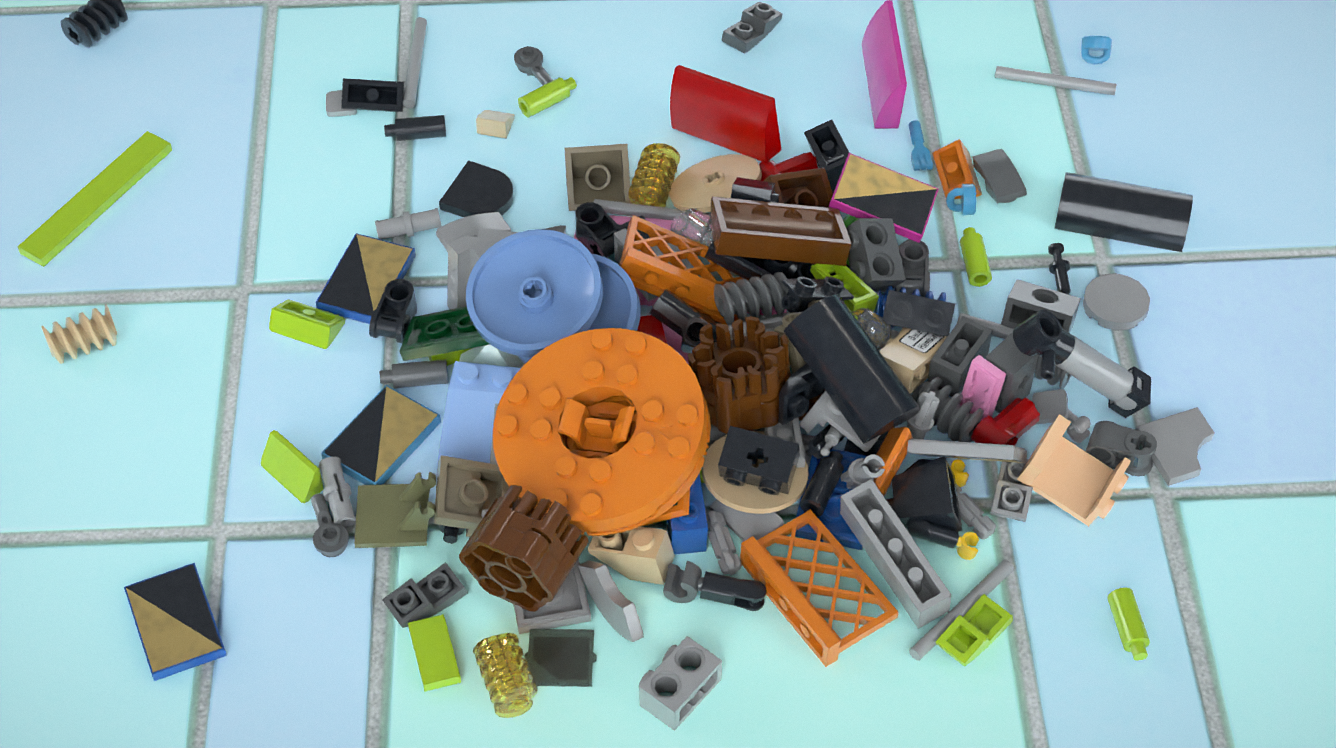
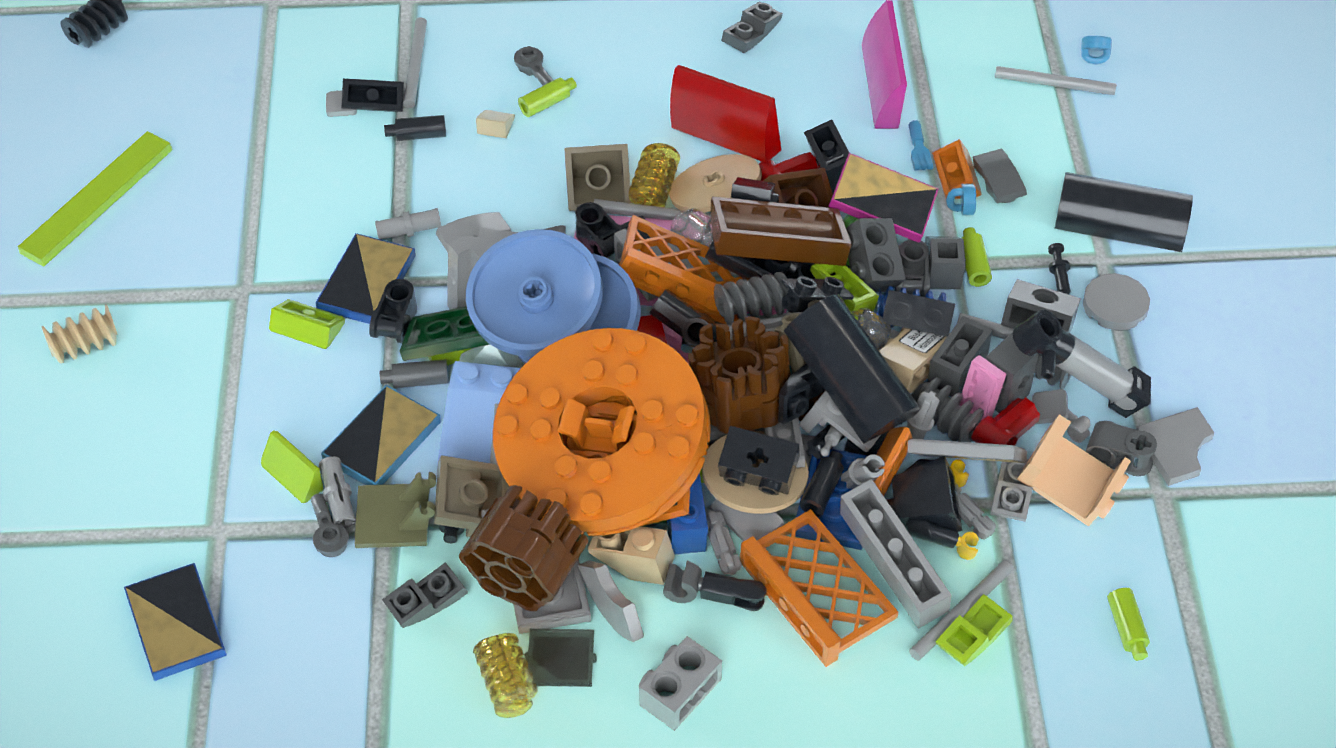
(434, 652): lime tile -> none
(478, 191): black tile -> none
(946, 261): none -> dark grey slope

